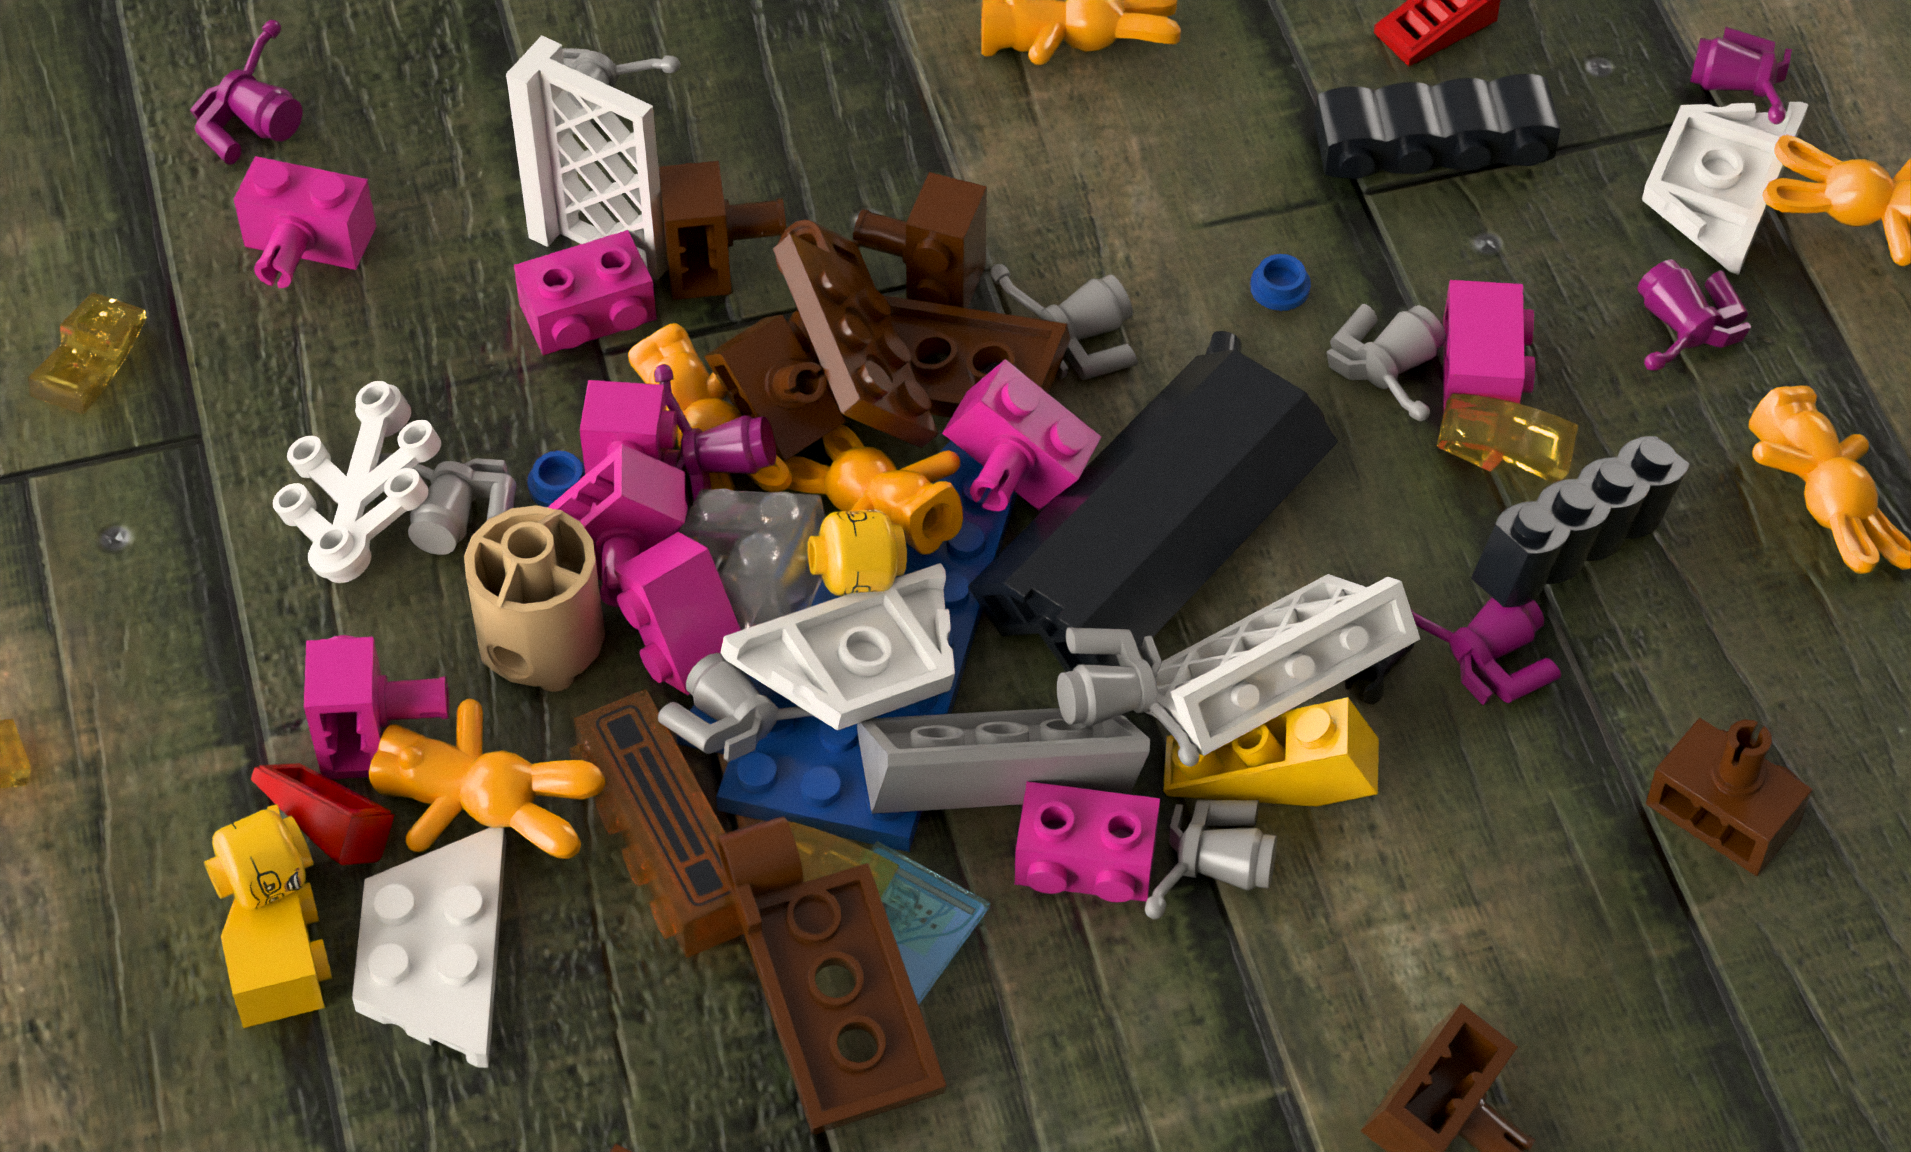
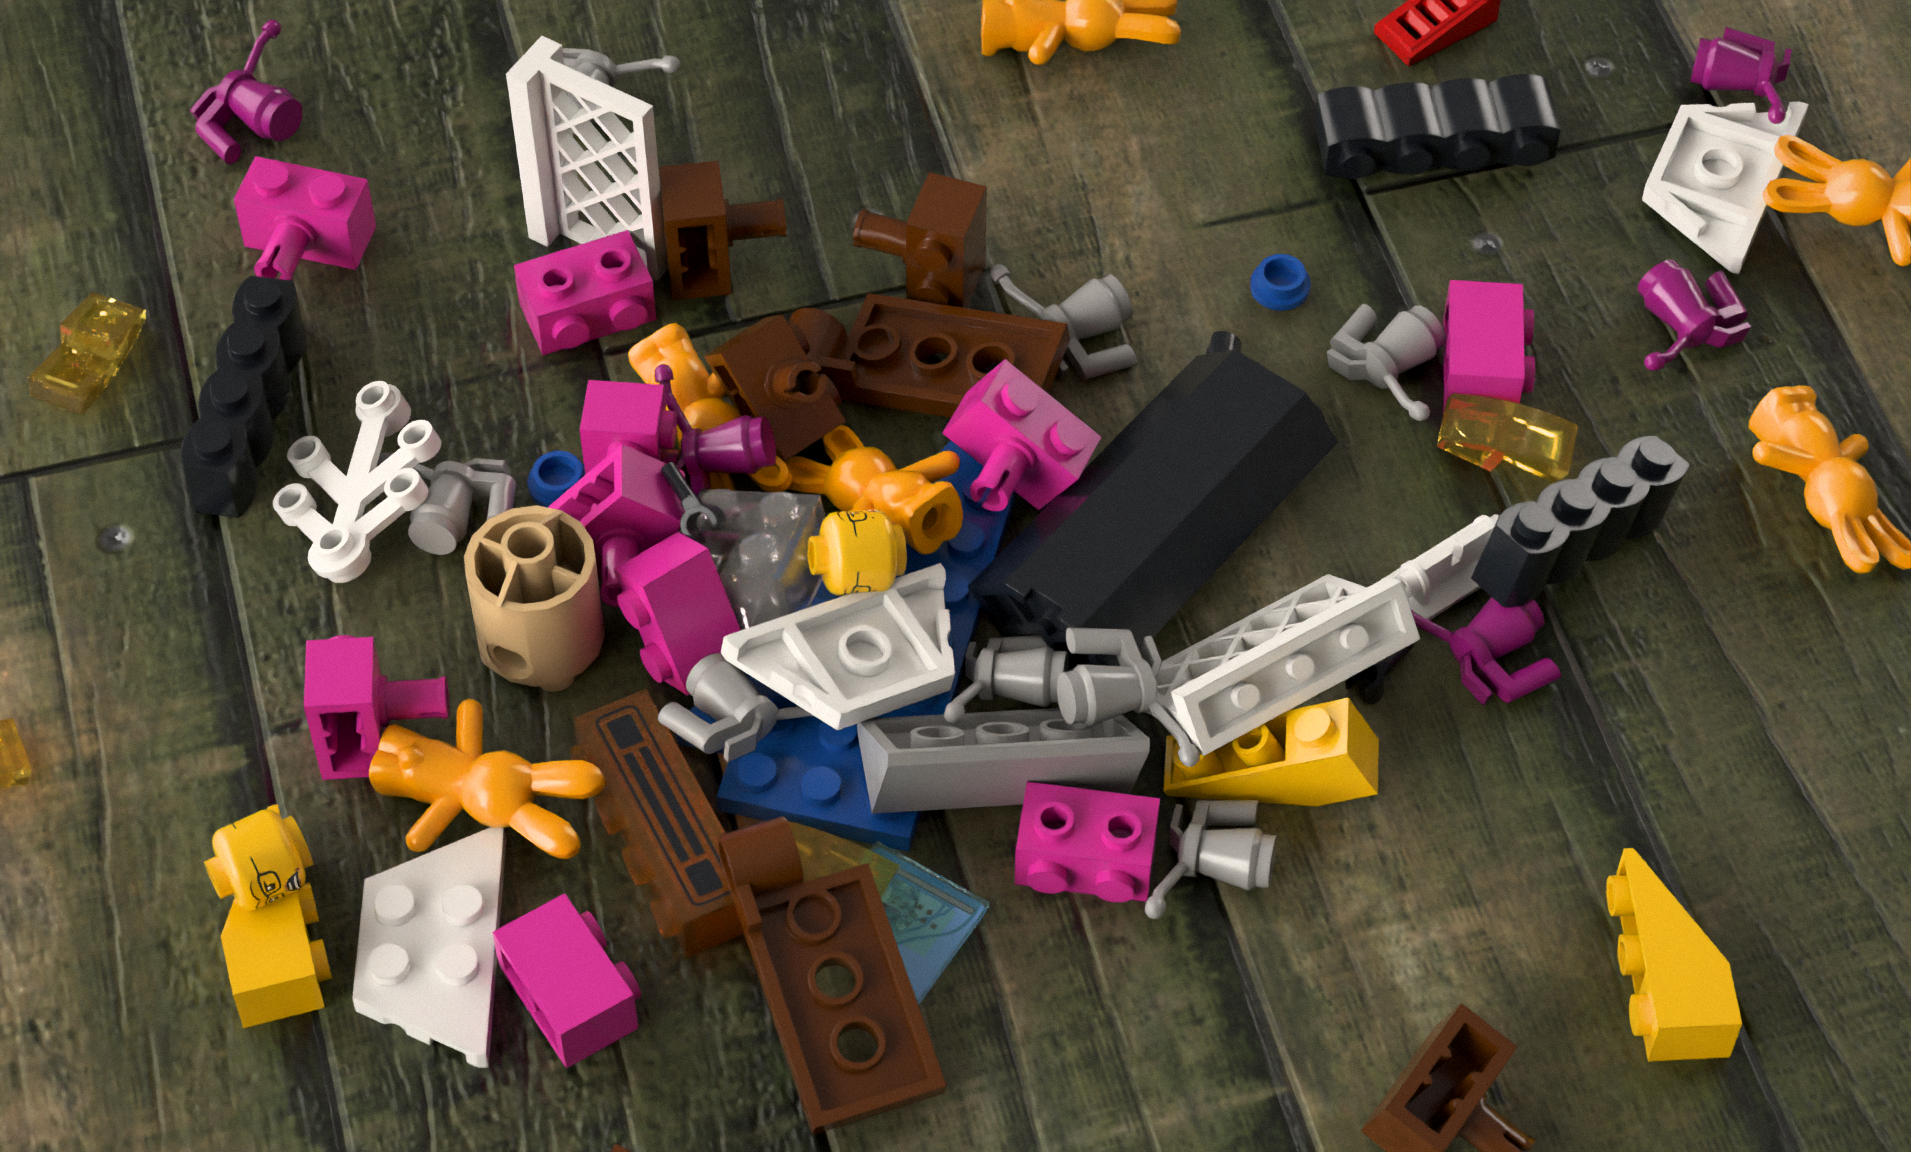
(243, 397): none -> black brick
(331, 815): red slope -> none
(568, 979): none -> dark pink brick
(692, 505): none -> black hand
(853, 333): reddish brown hinge -> none
(1013, 669): none -> light grey piece
(1445, 571): none -> white hinge
(1679, 977): none -> yellow slope
(1729, 793): reddish brown brick -> none

